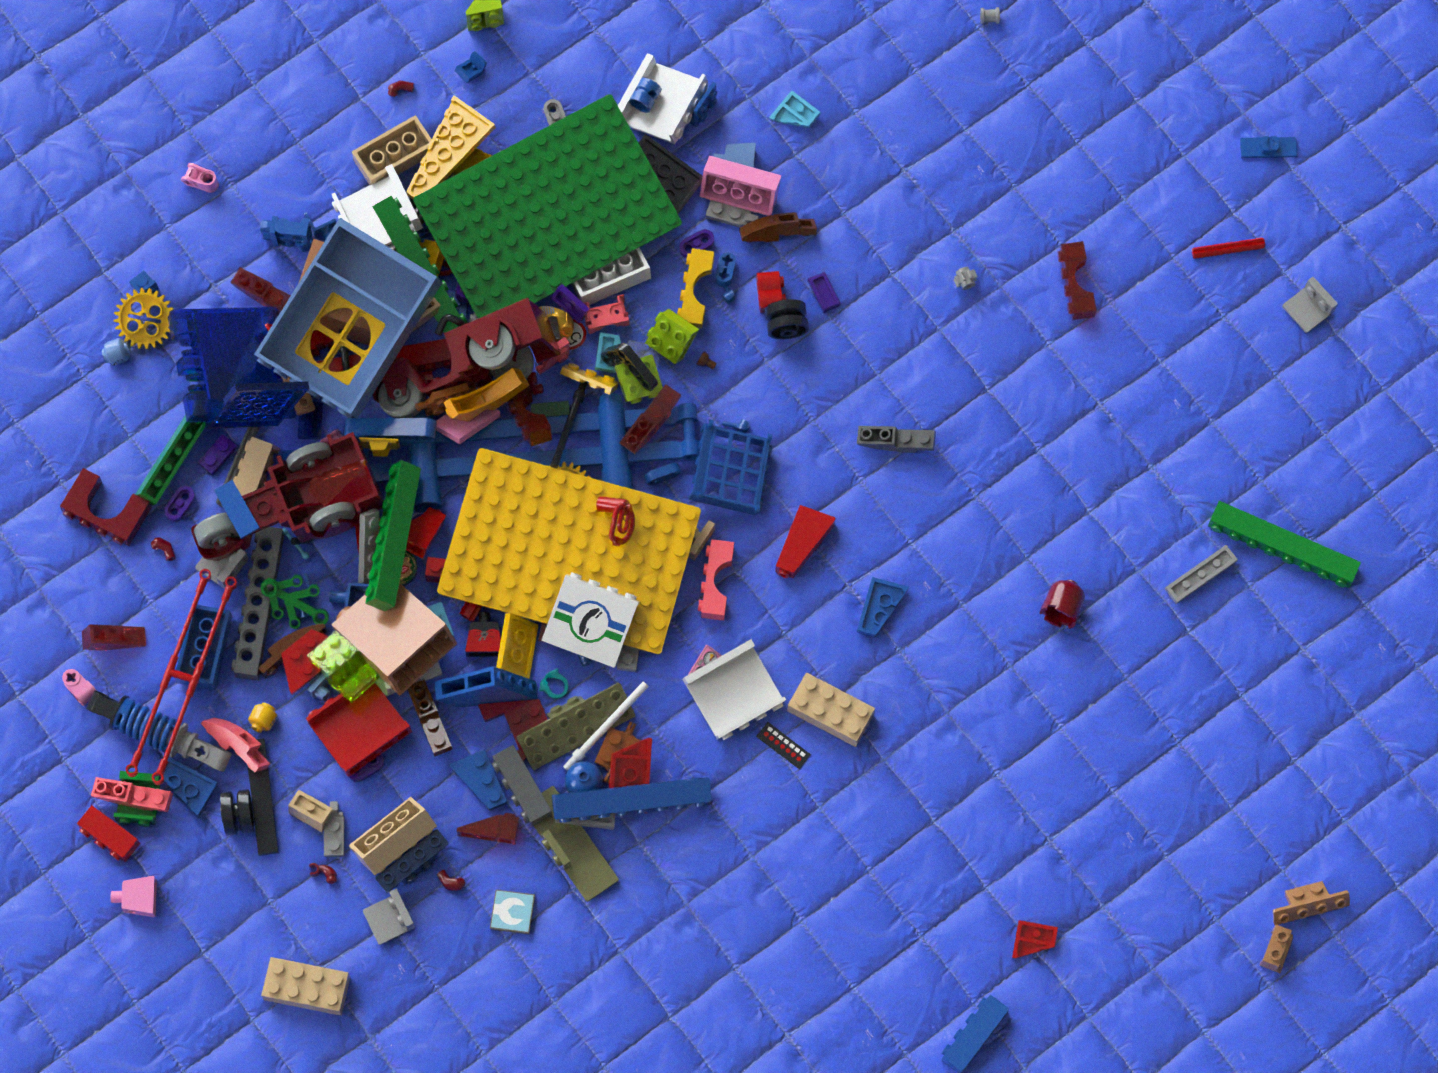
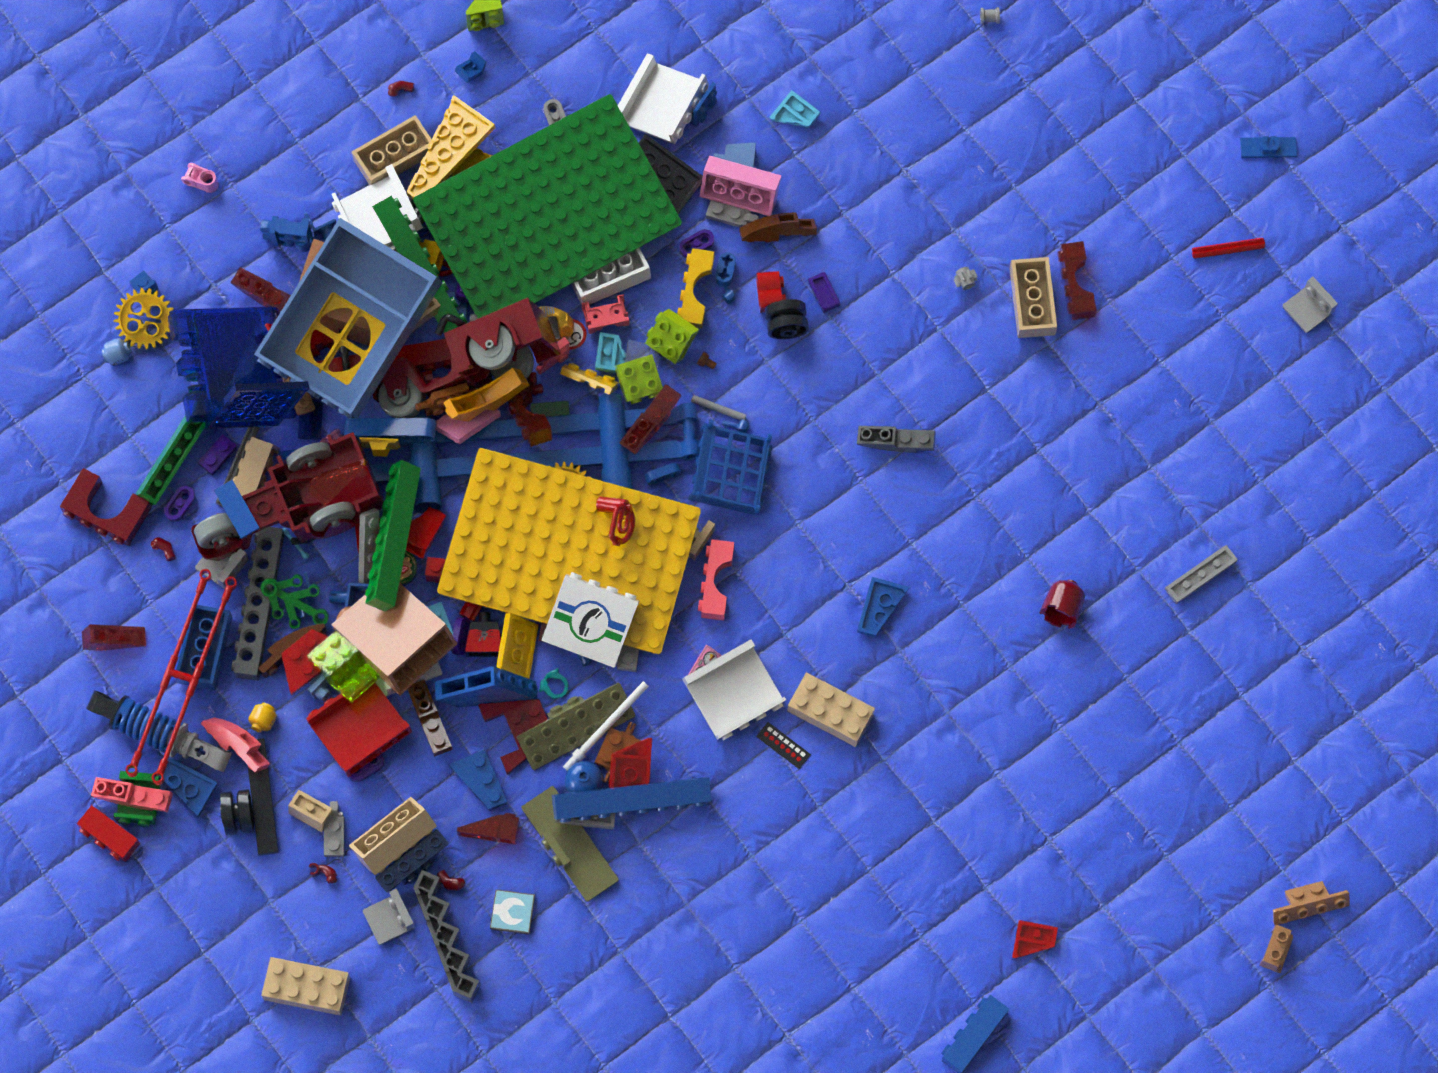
(80, 689): bright pink piece -> none
(137, 896): bright pink torso -> none
(445, 937): none -> dark grey brick
(460, 634): none -> dark purple plate
(522, 786): dark grey brick -> none
(570, 303): dark purple plate -> none
(578, 398): black bar -> none
(625, 354): black beam -> none
(644, 96): blue wheel -> none
(718, 408): none -> light grey bar
(804, 537): red slope -> none
(1033, 297): none -> tan brick
(1284, 544): green brick -> none

